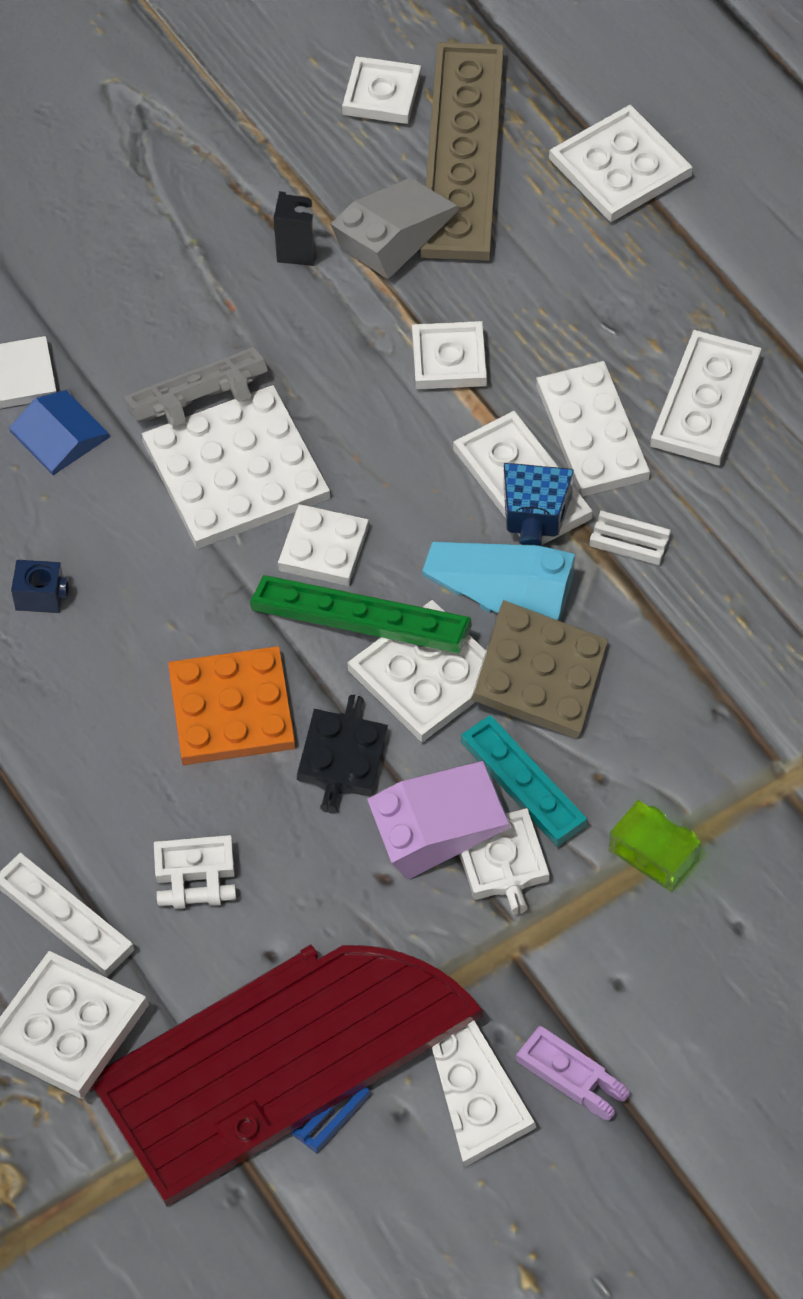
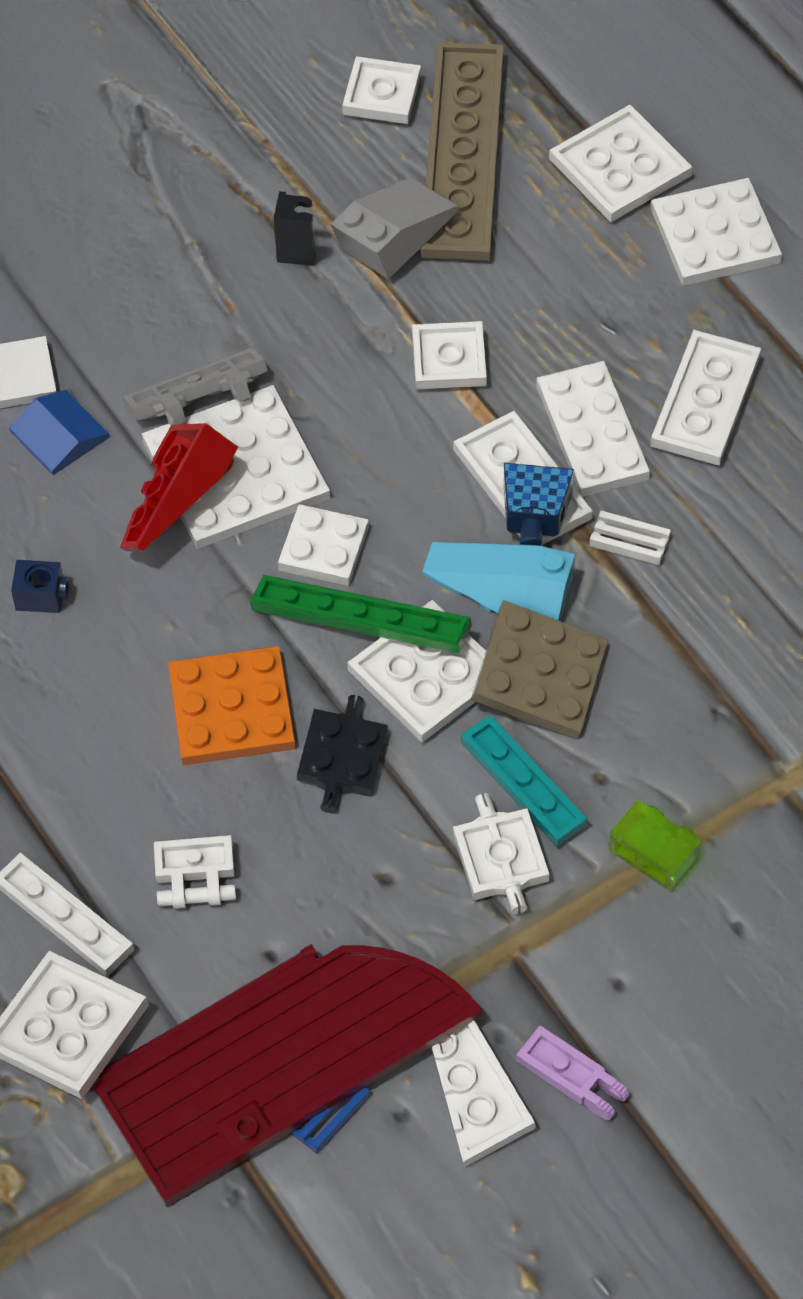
(186, 467): none -> red wedge
(438, 816): lavender slope -> none
(715, 231): none -> white plate

